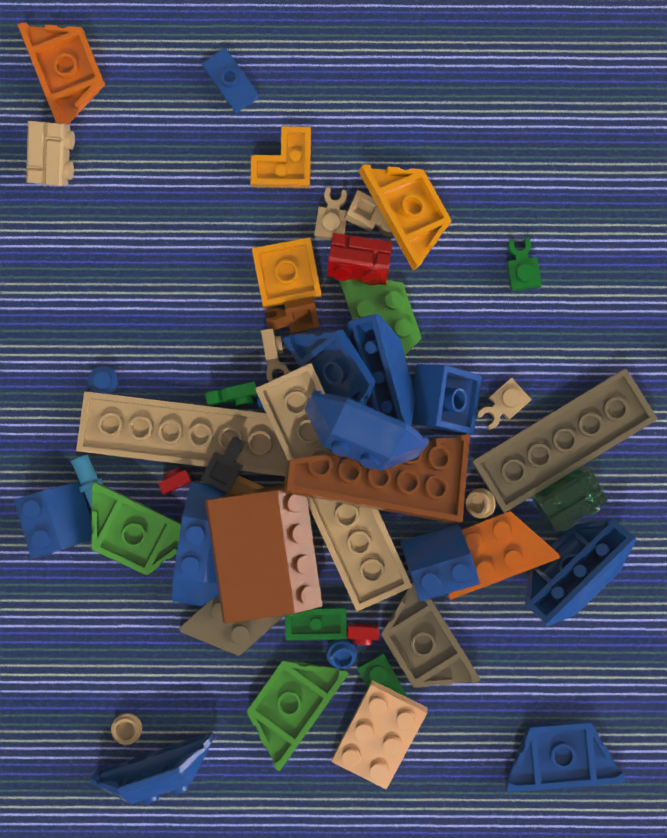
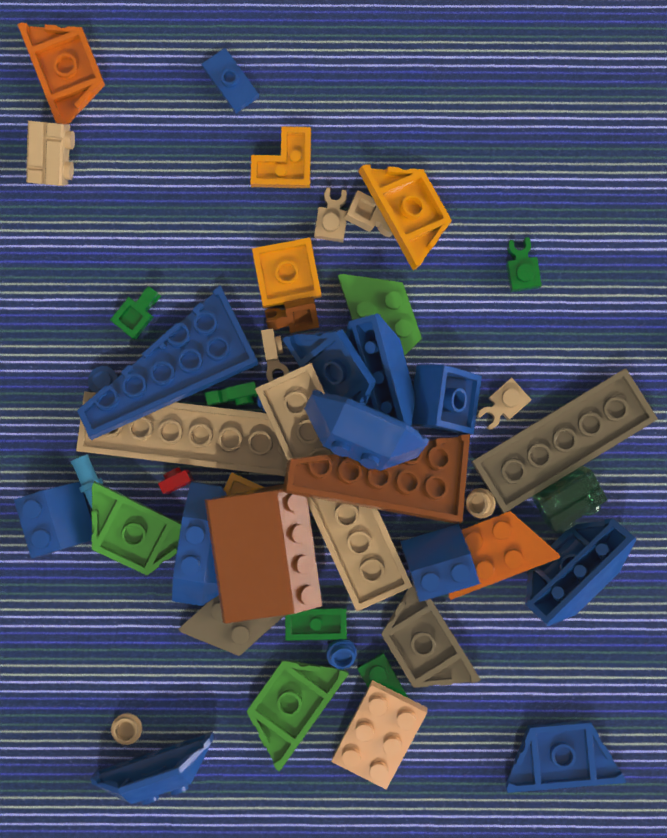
(133, 316): none -> green plate
(180, 363): none -> blue wing
(223, 468): black plate -> none
(359, 259): red brick -> none
(363, 633): red plate -> none

